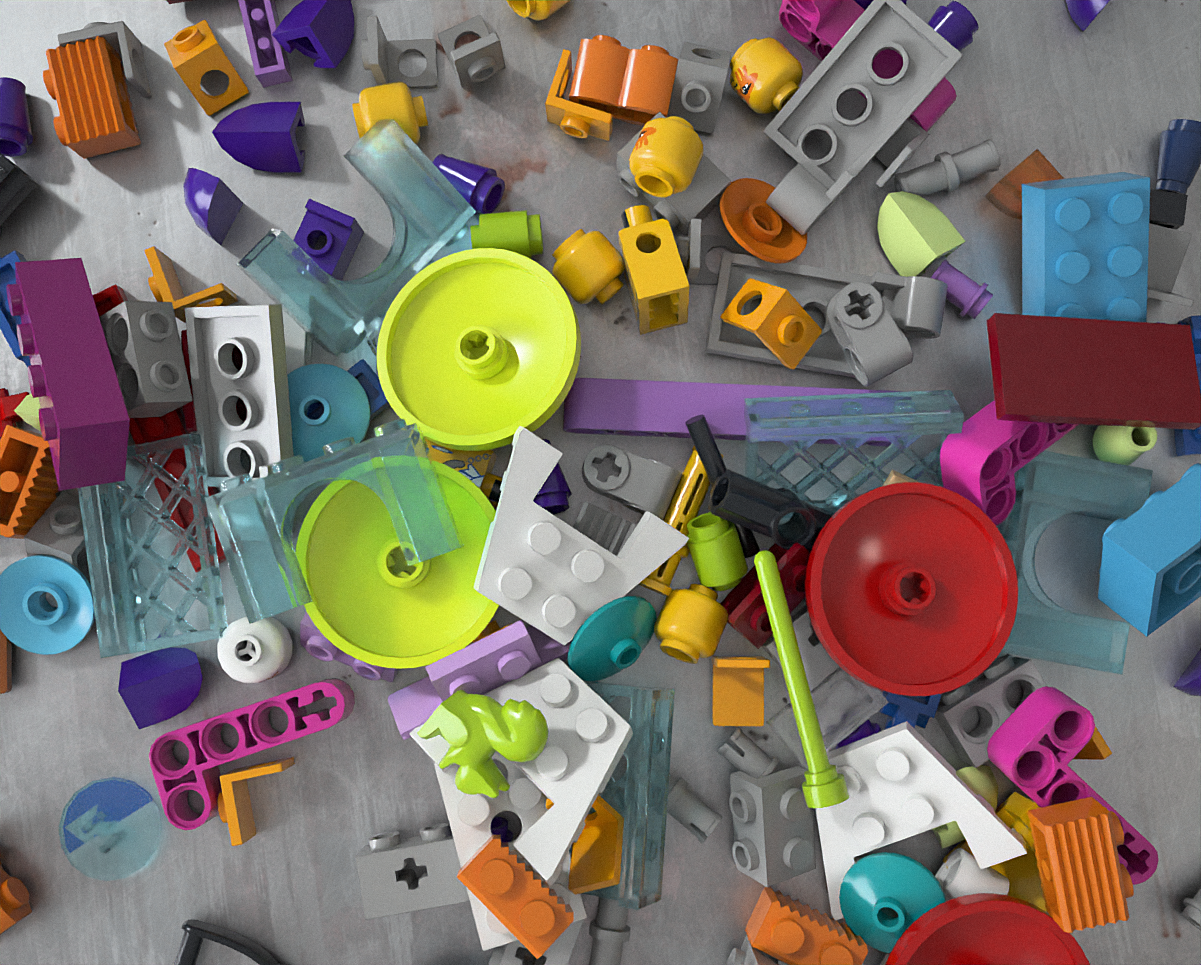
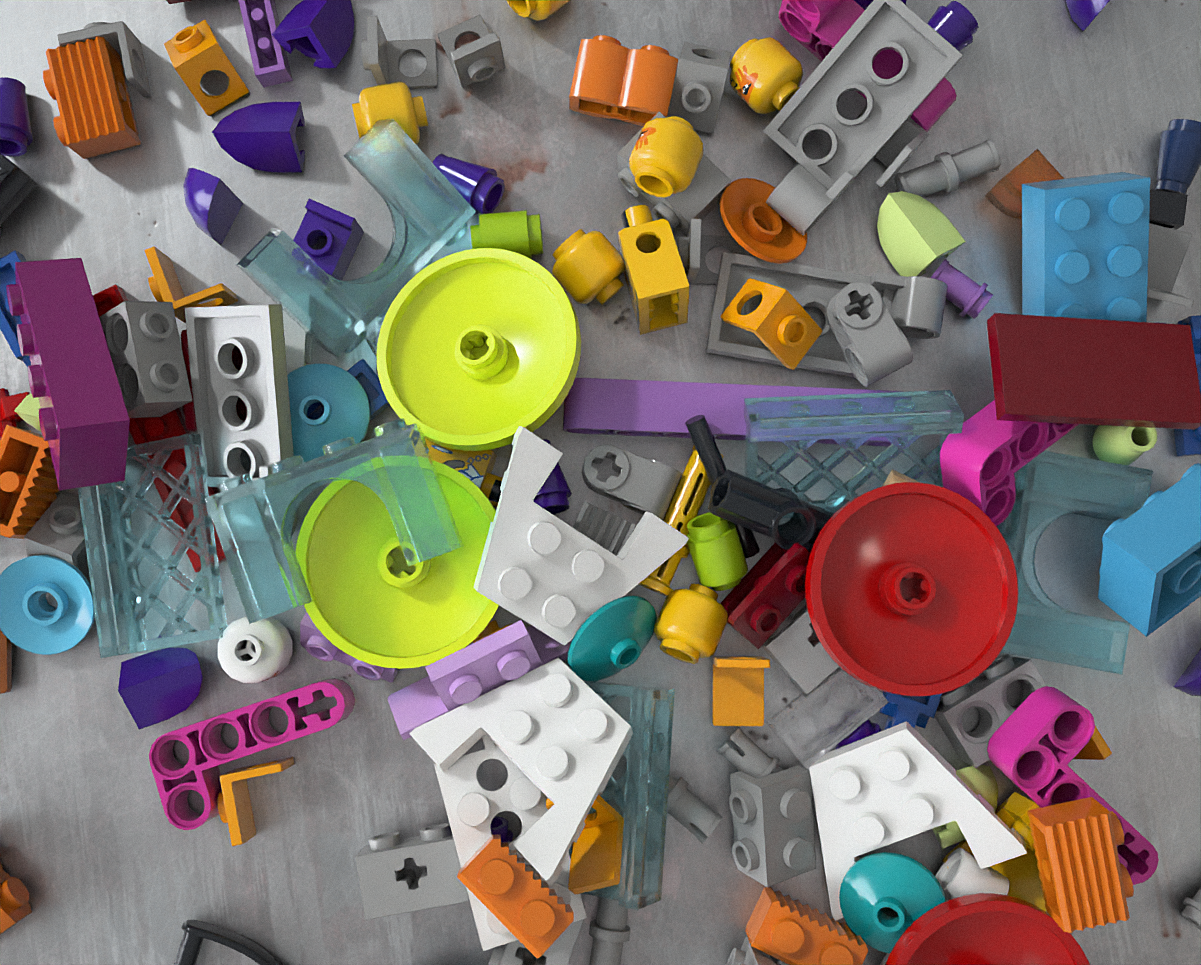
(110, 828): clear light blue piece -> none
(477, 729): lime animal -> none
(570, 116): light orange bracket -> none
(823, 784): lime piece -> none

